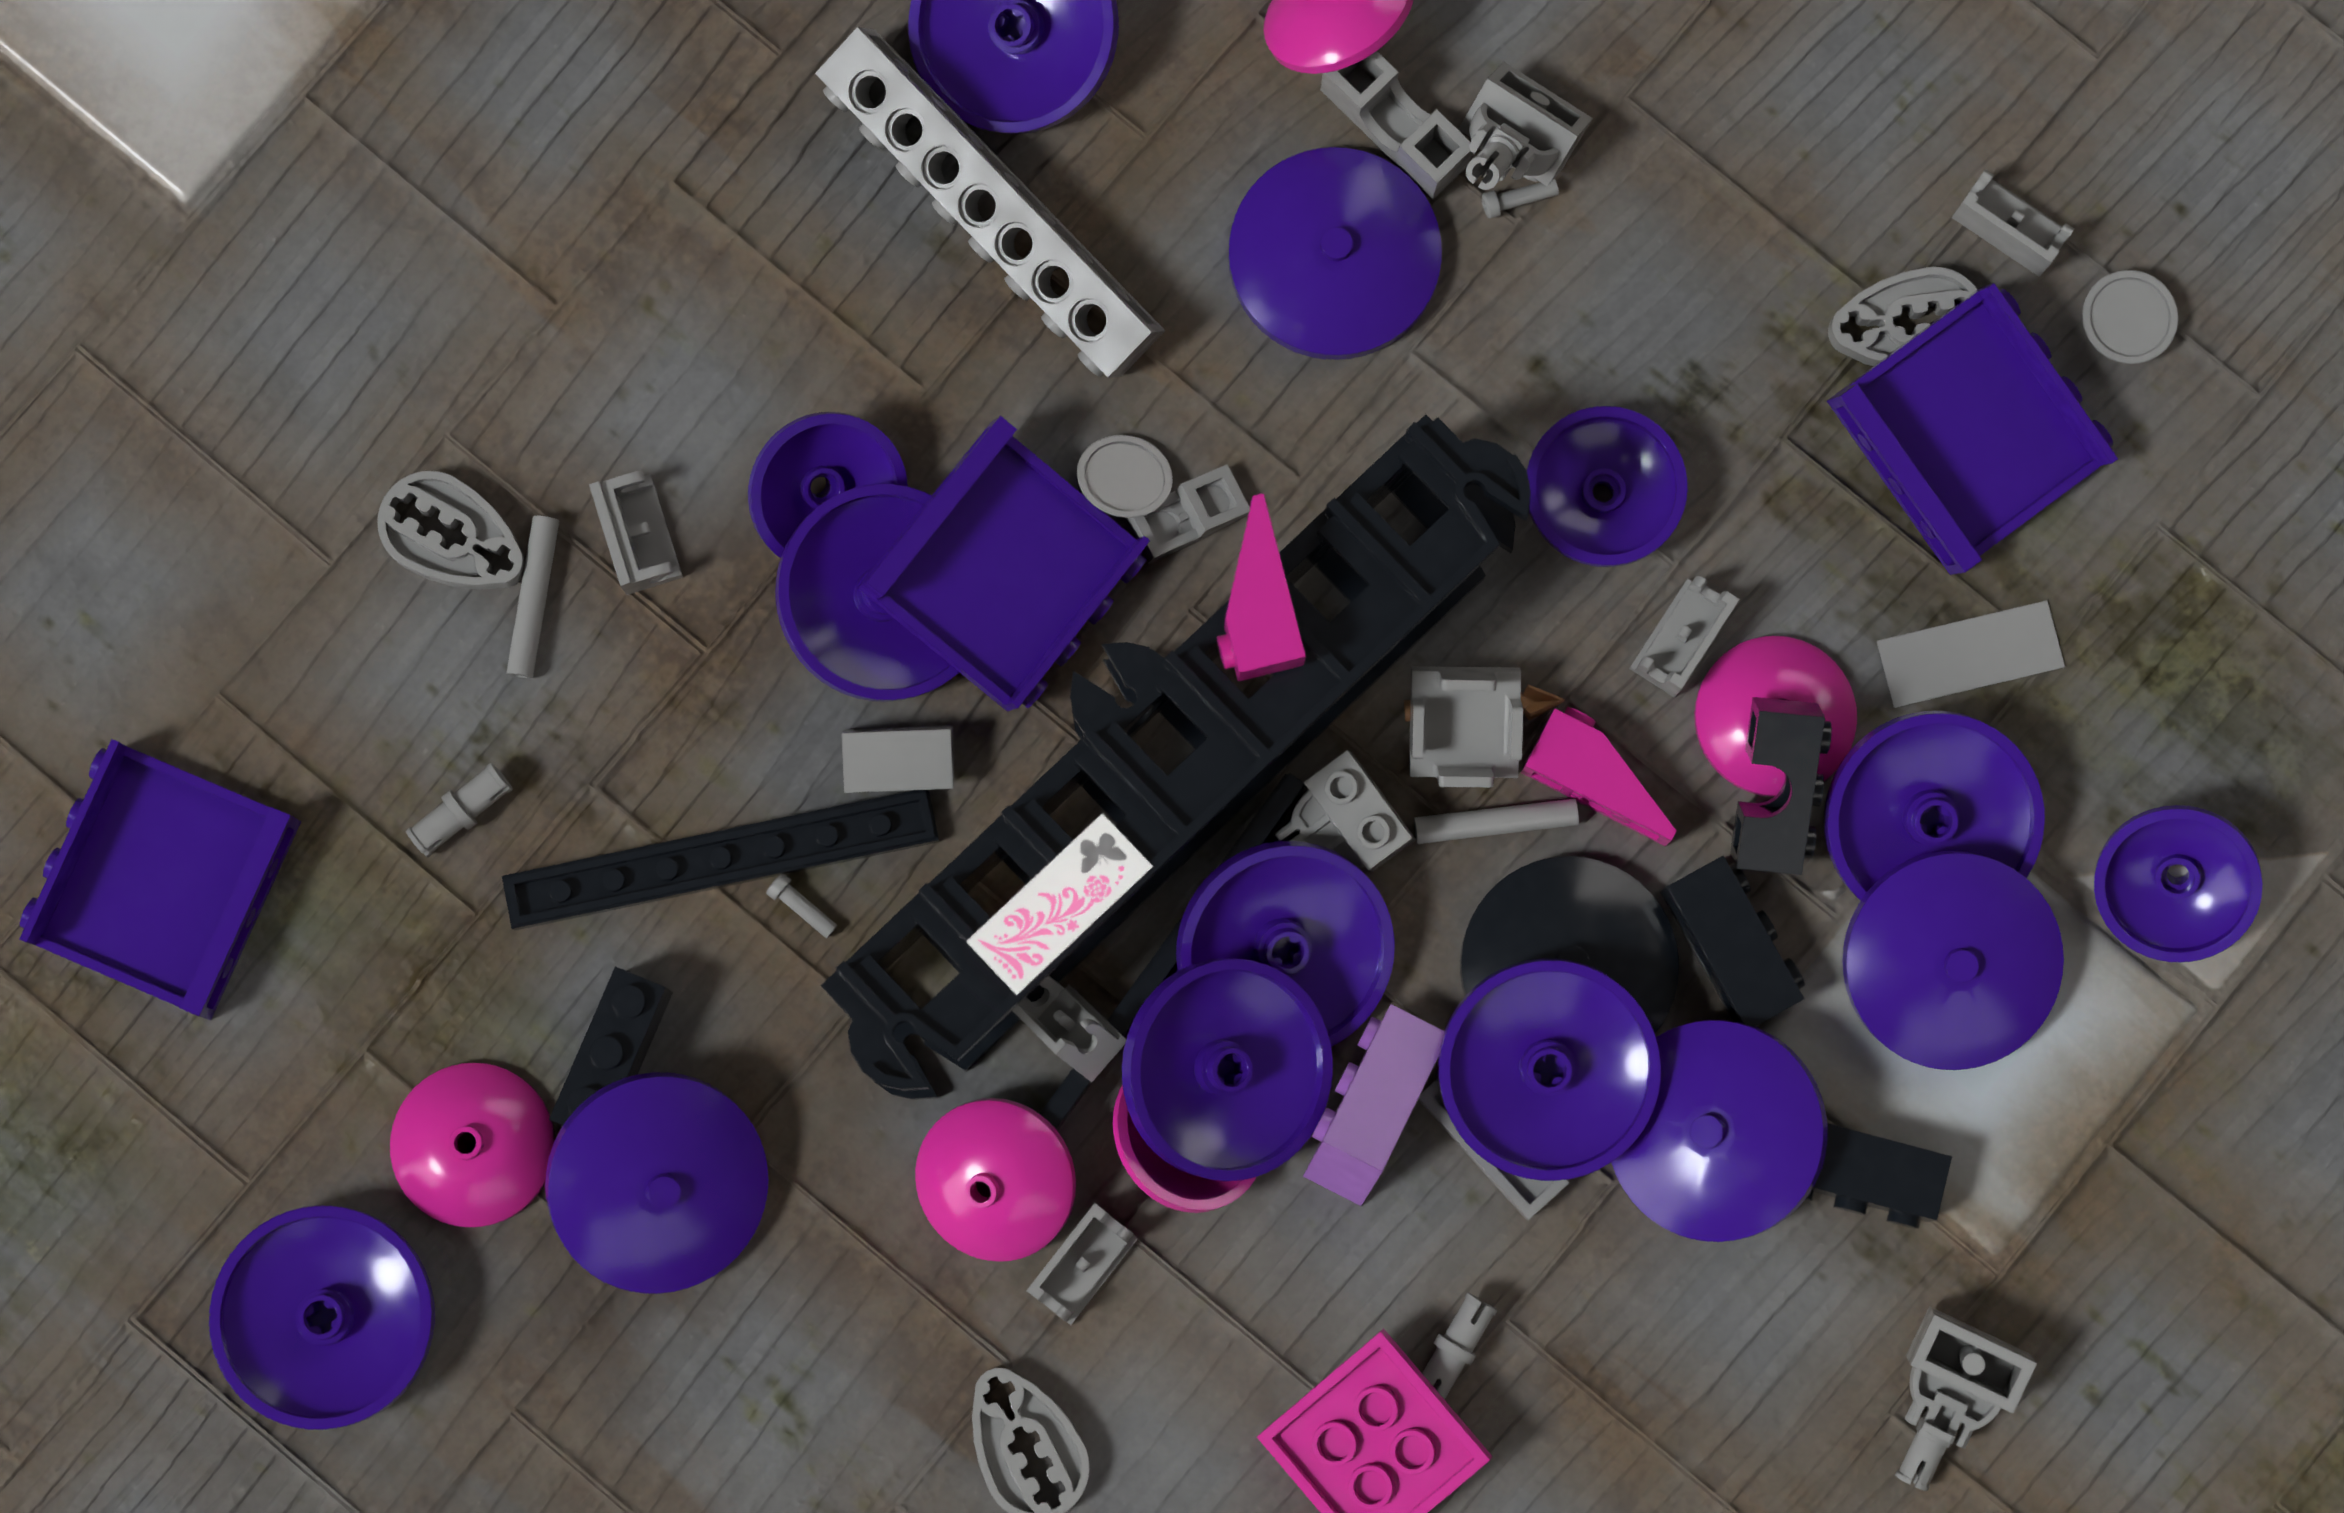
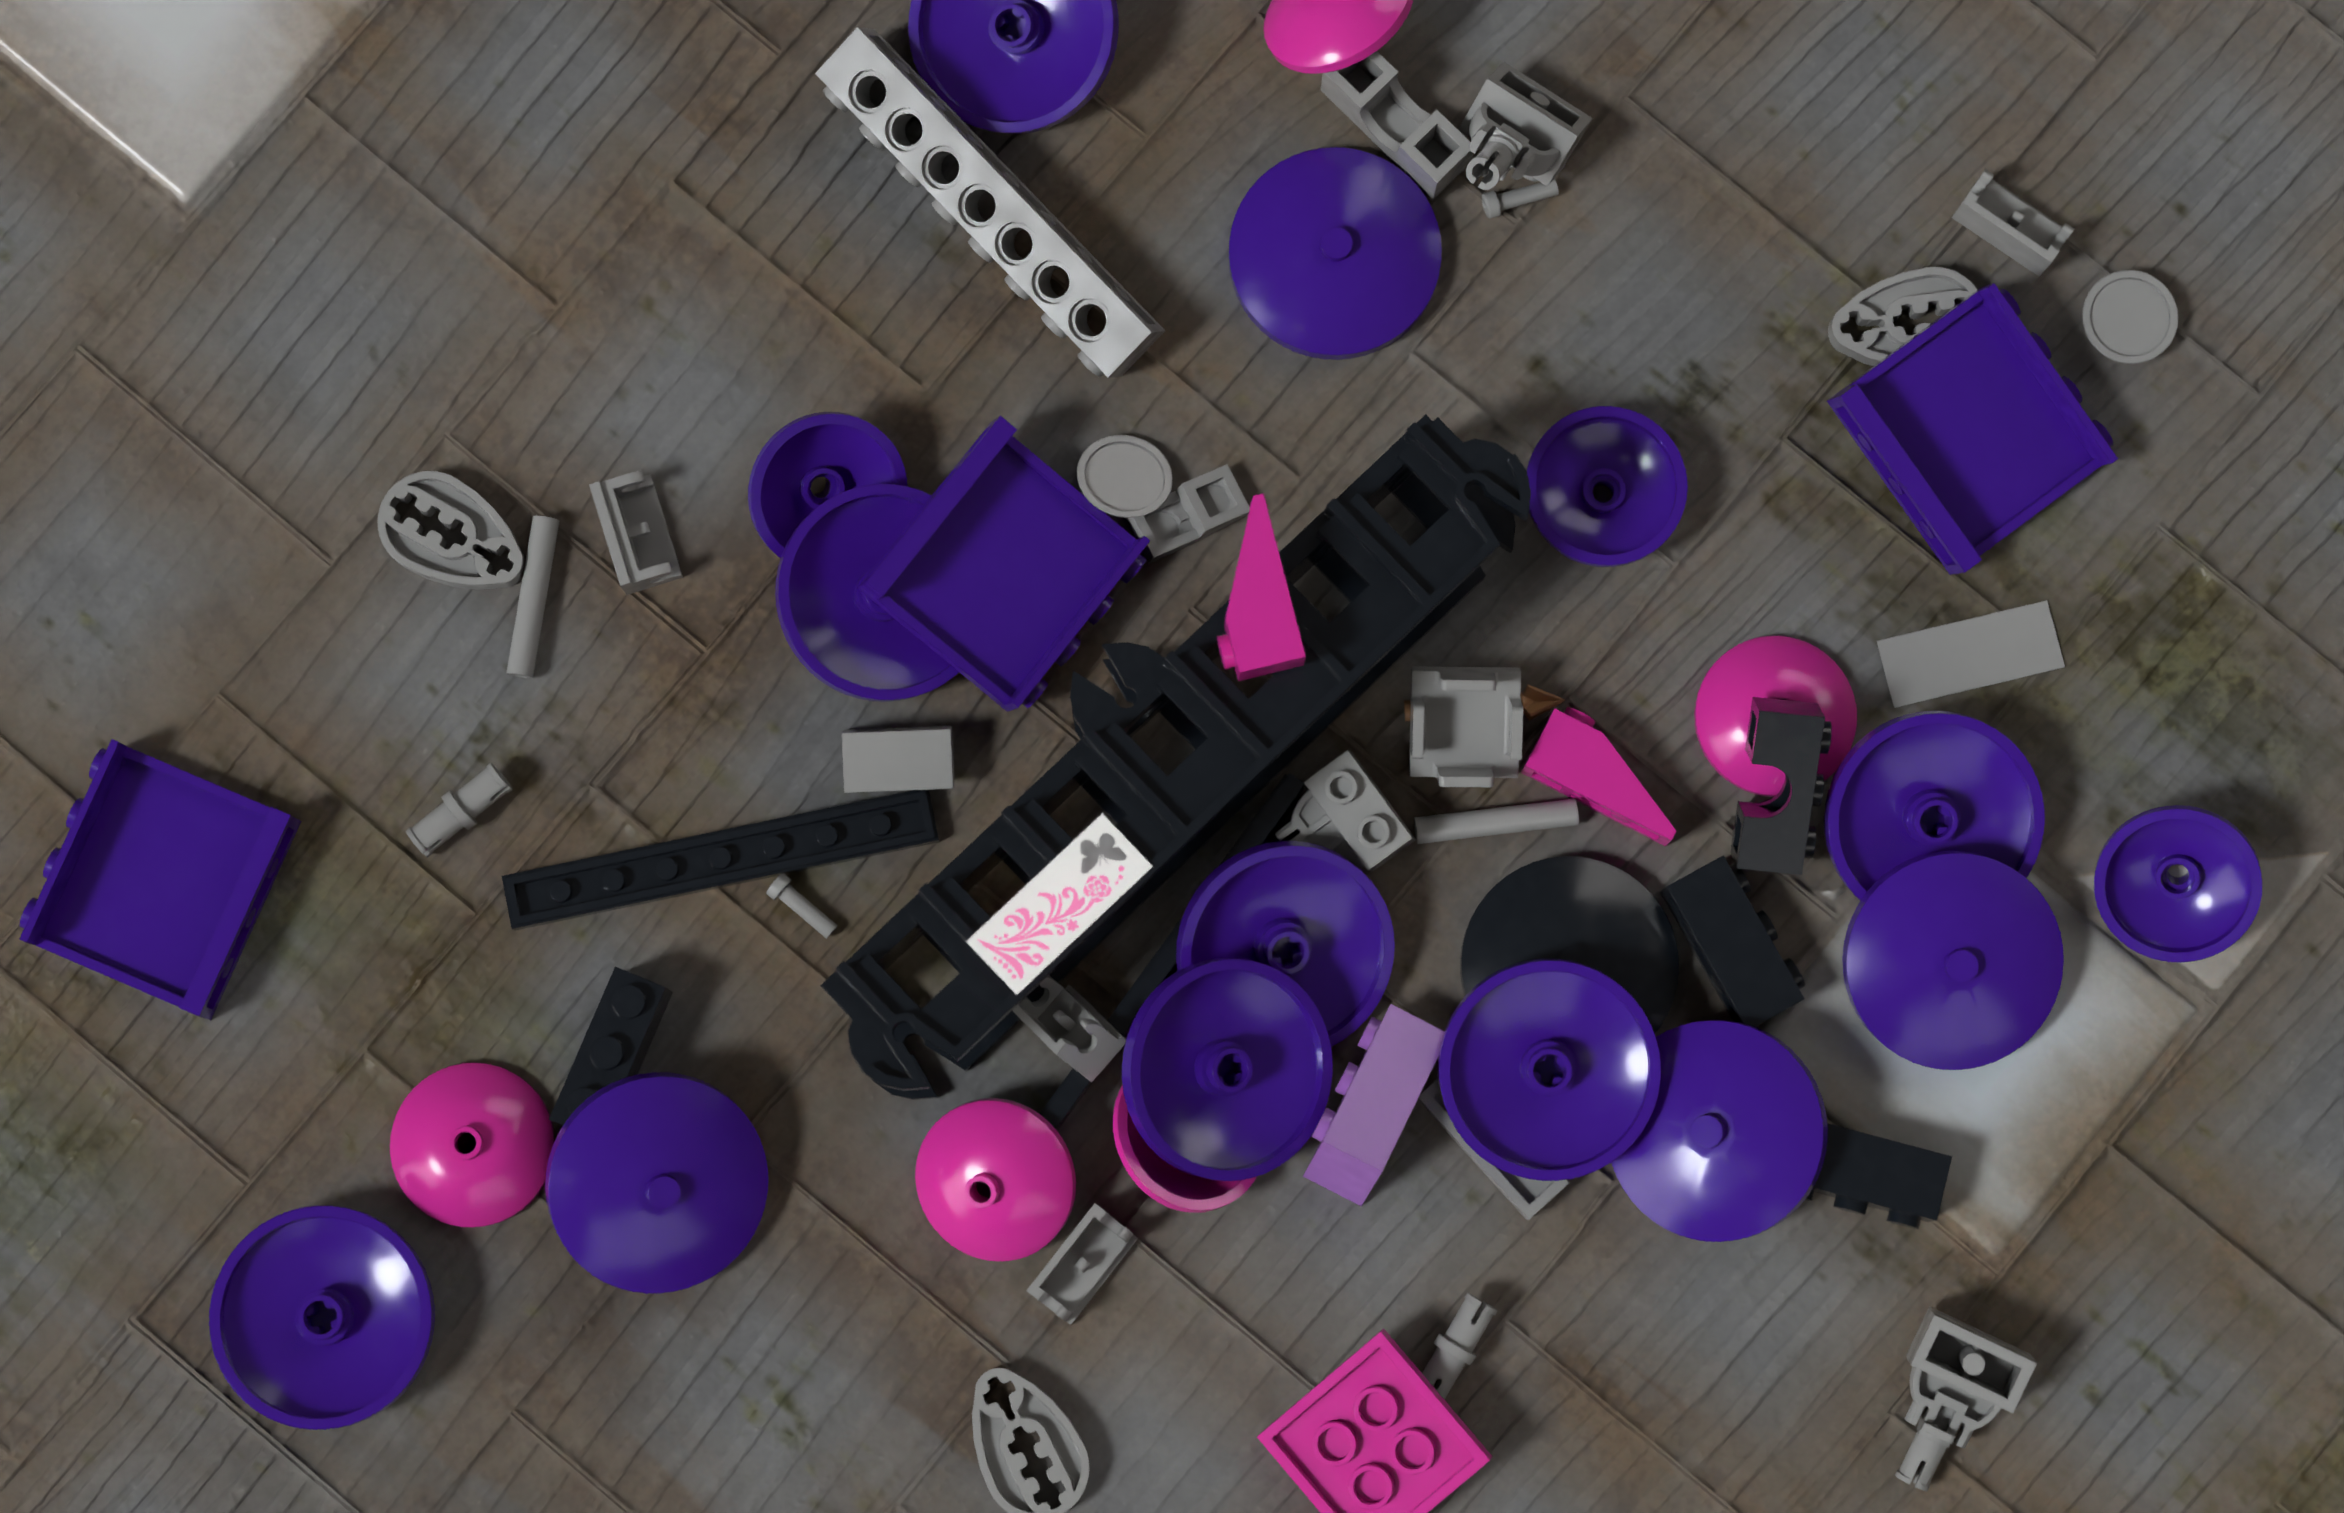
(1683, 635): light grey hinge -> none

